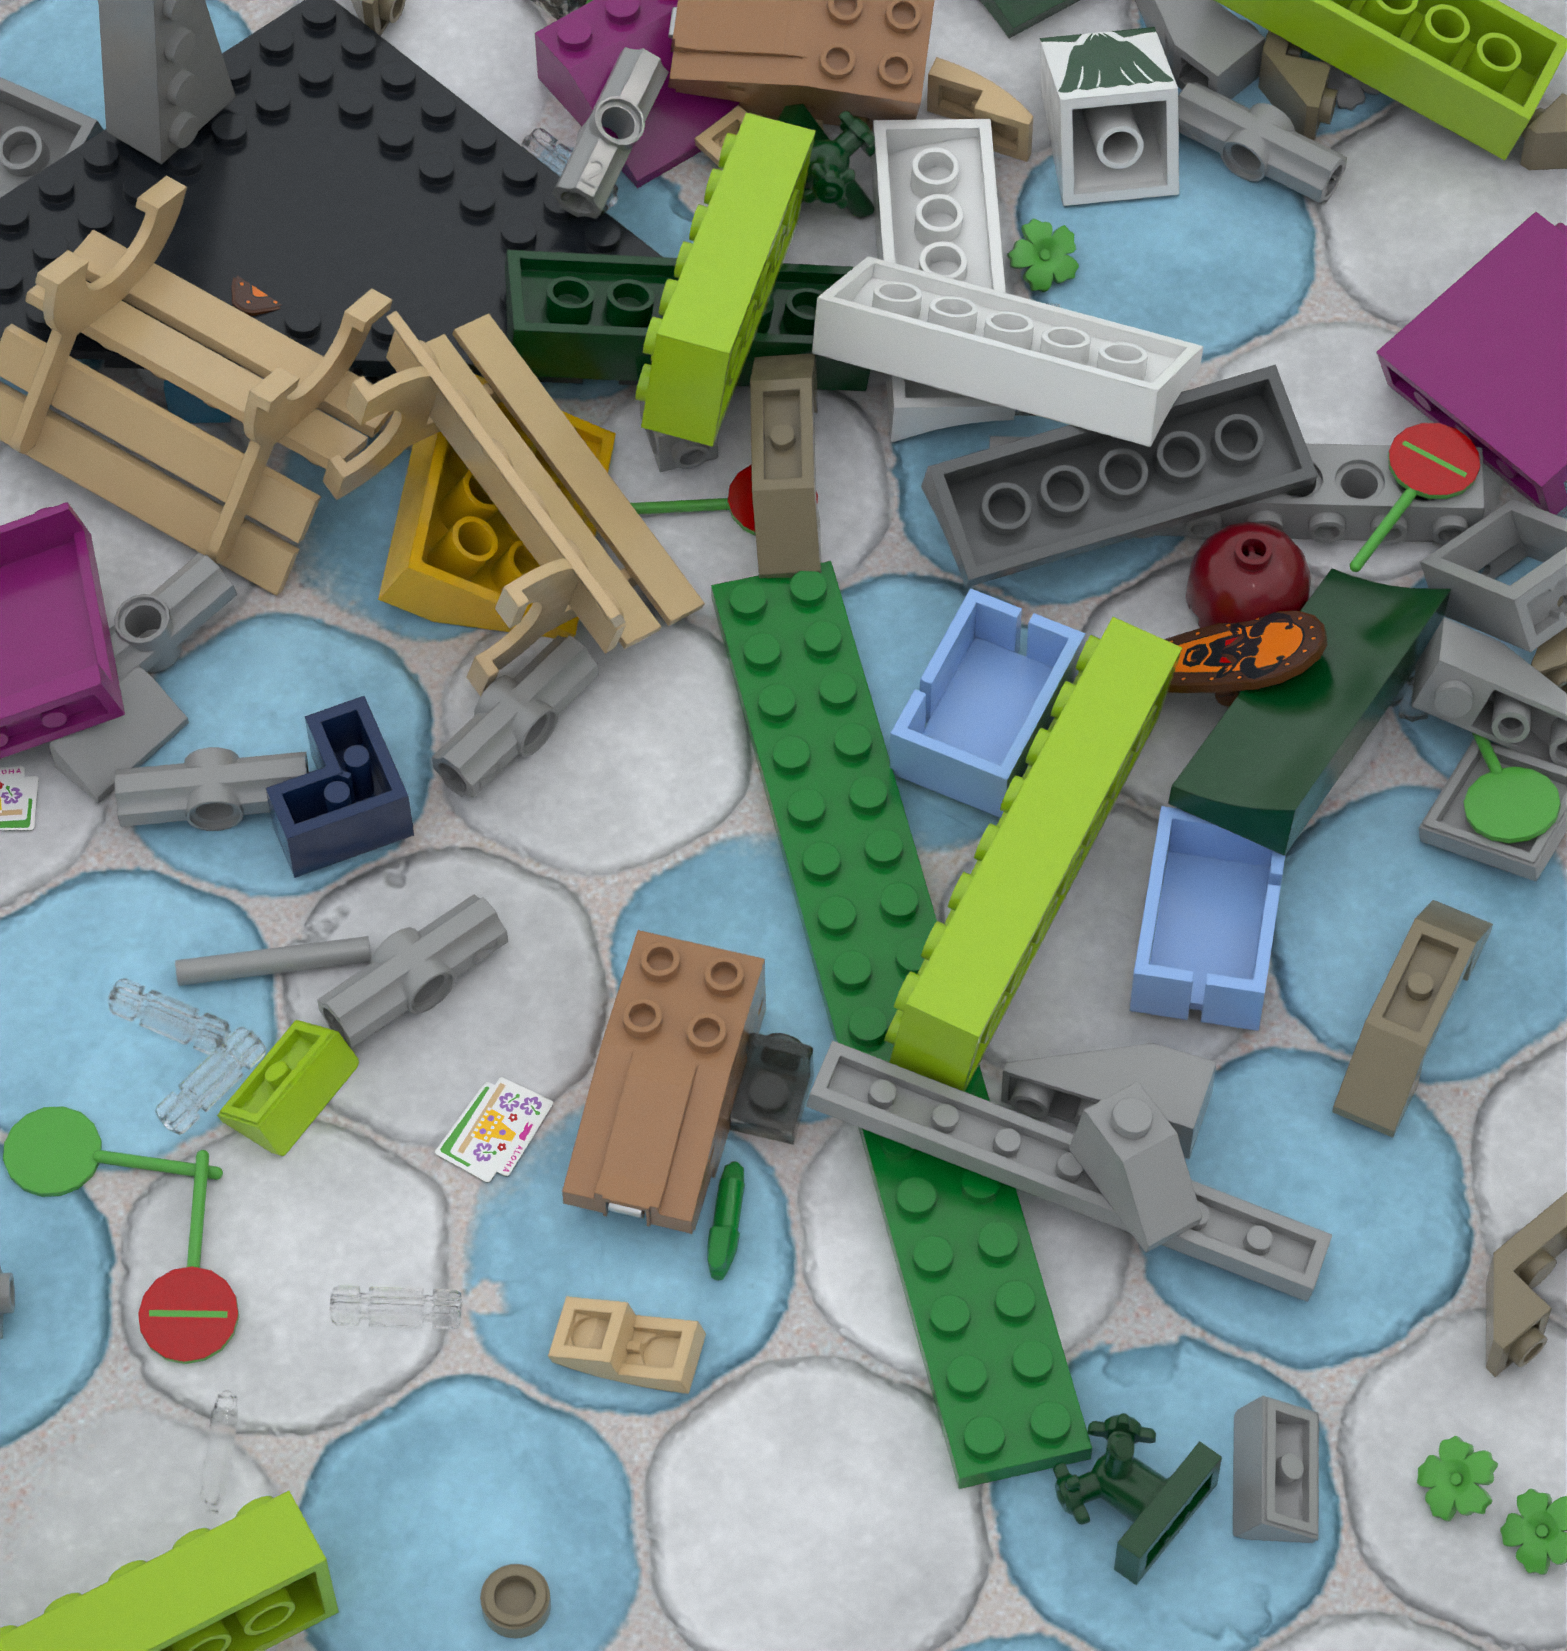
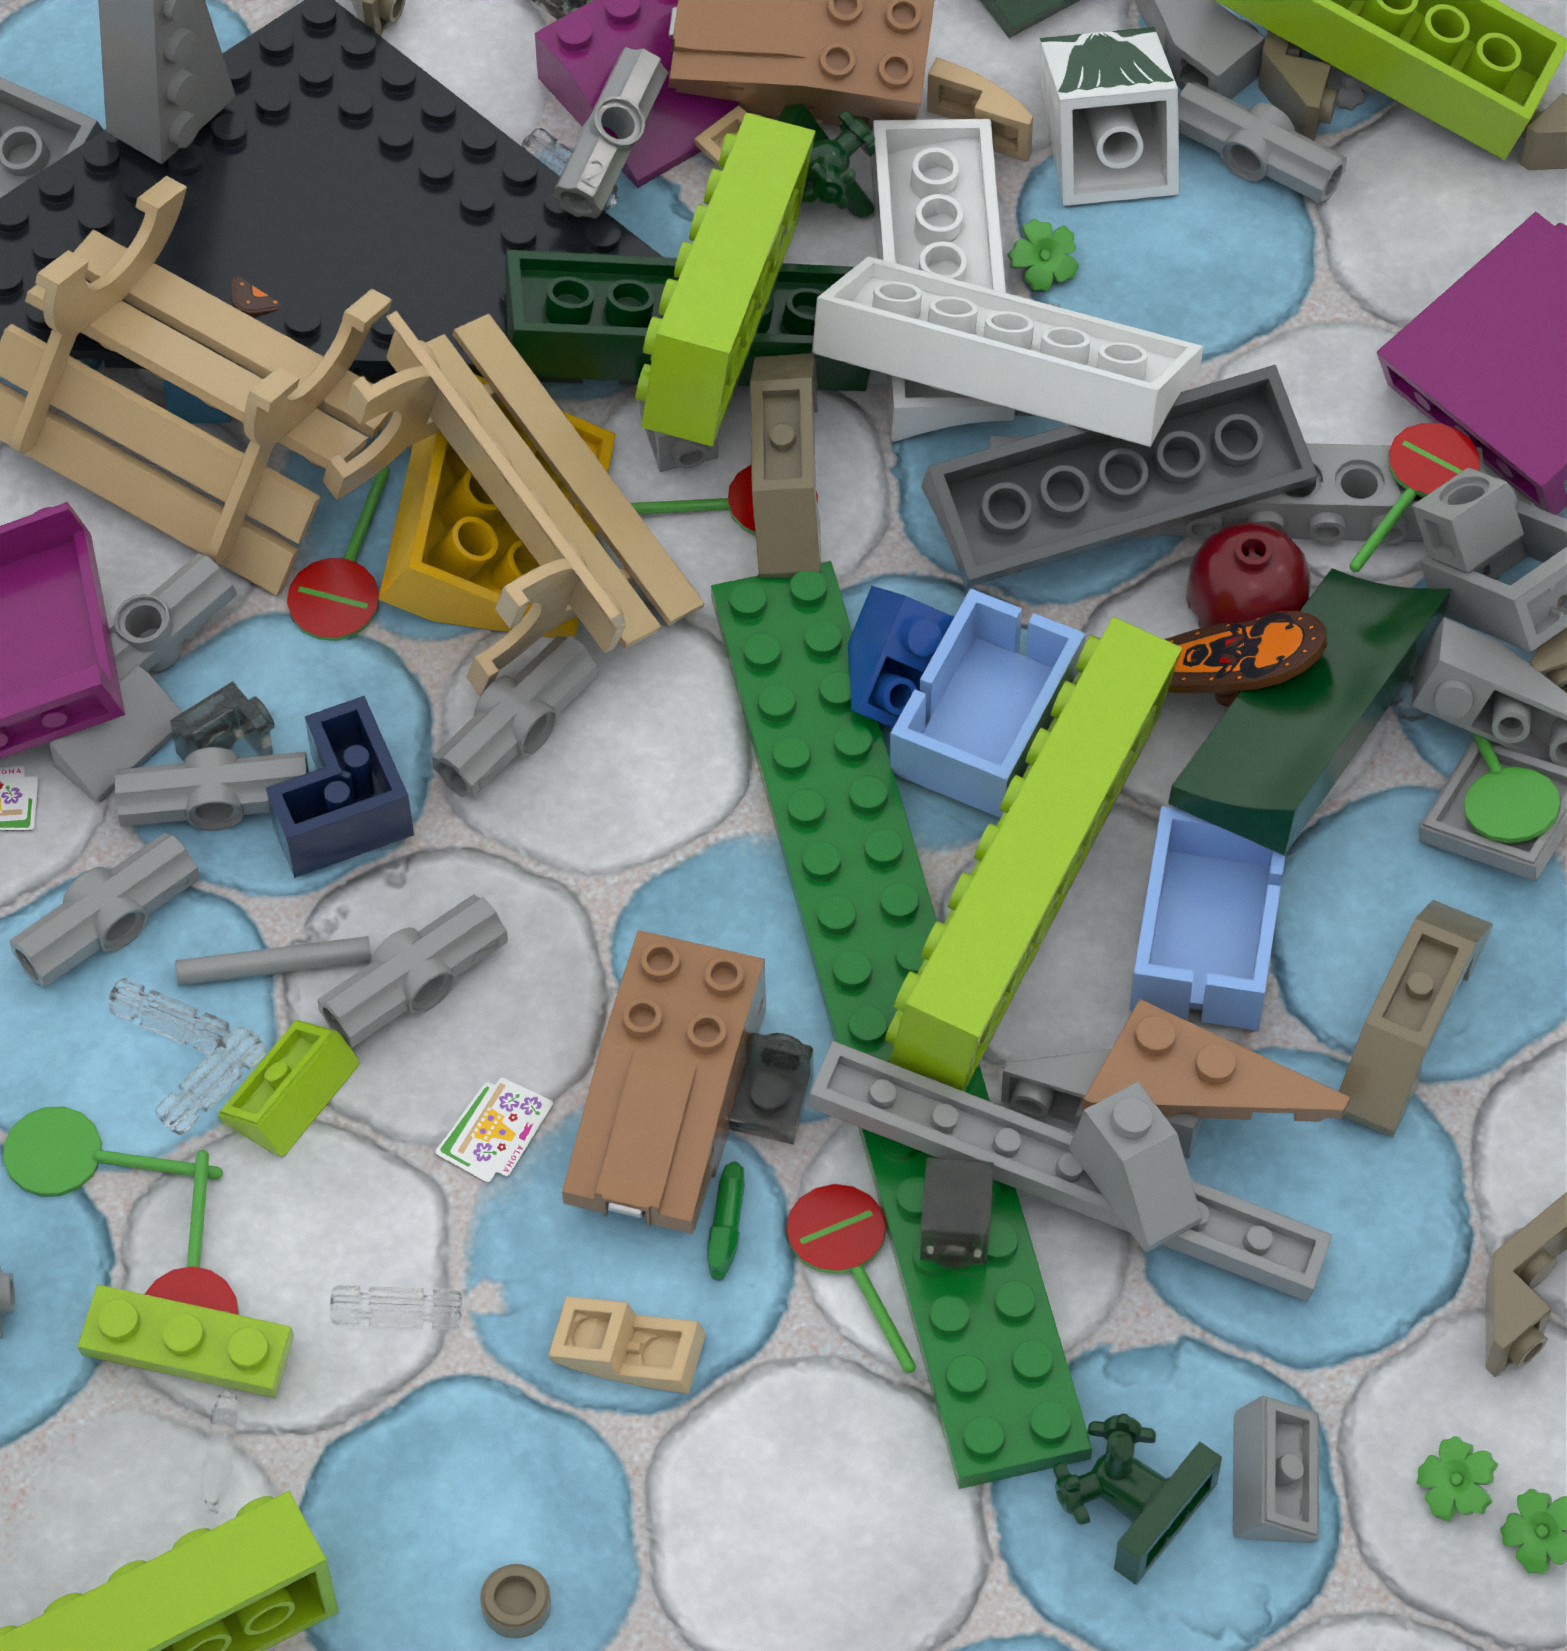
(104, 909): none -> light grey piece
(186, 1341): none -> lime plate
(222, 721): none -> clear smoke bracket
(337, 595): none -> red piece
(839, 1233): none -> red piece
(891, 652): none -> blue slope
(956, 1212): none -> clear smoke brick
(1206, 1074): none -> medium nougat wing
(1468, 519): none -> light grey brick

